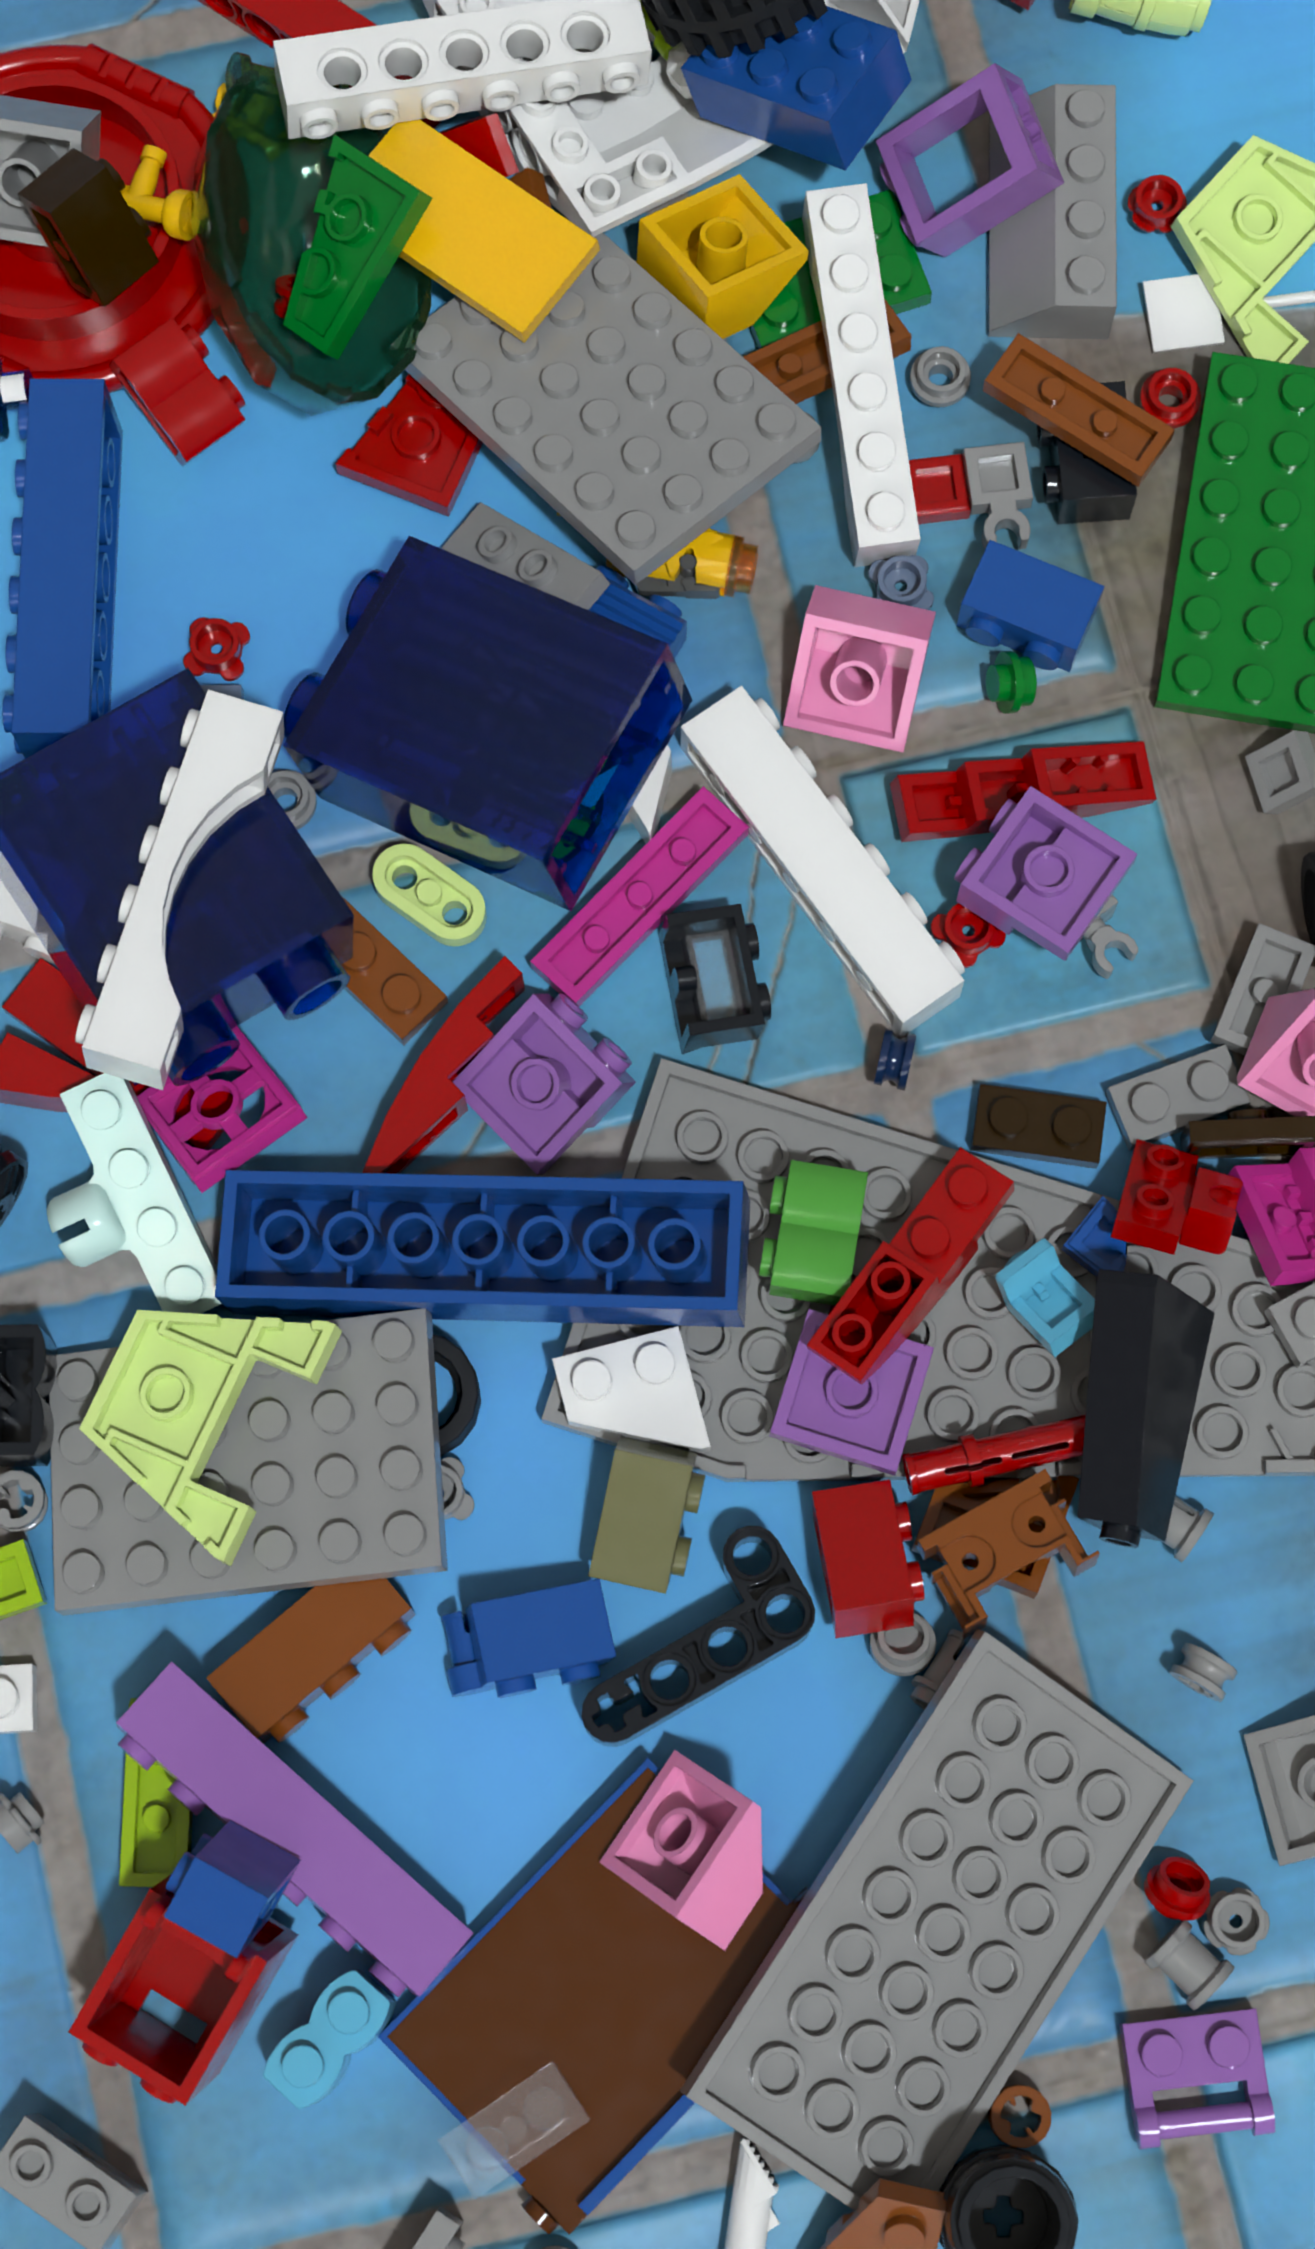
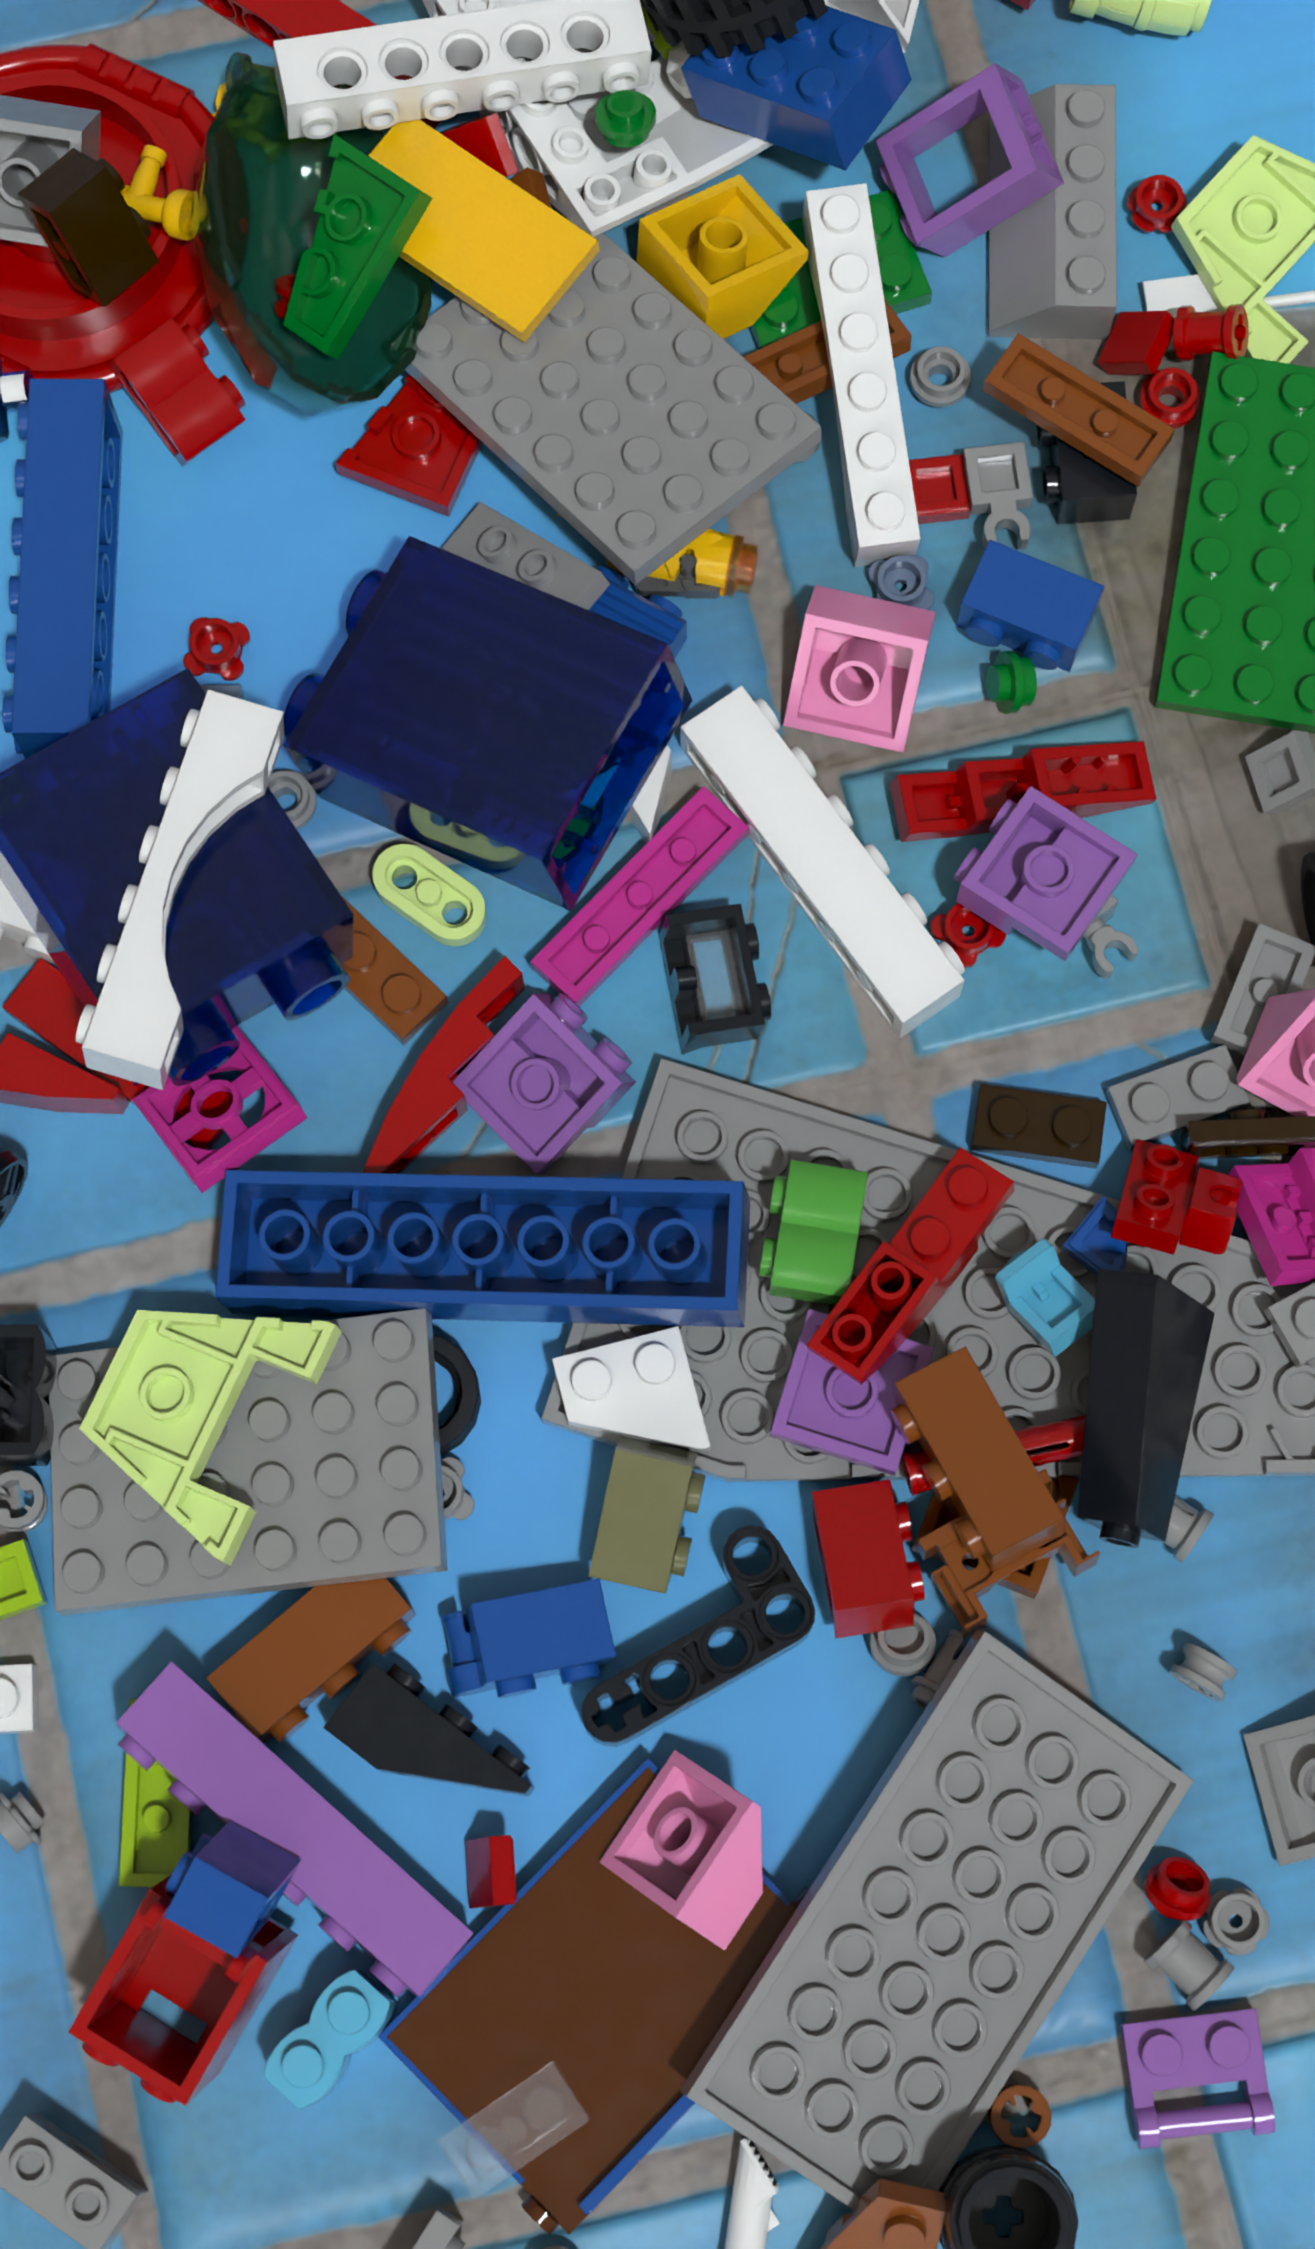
(132, 1199): light aqua plate -> none
(406, 1737): none -> black slope
(491, 1871): none -> red tile
(625, 118): none -> green plate
(895, 1059): dark blue bush -> none
(976, 1460): none -> dark orange brick
(1137, 343): none -> red tile
(1210, 332): none -> red bush

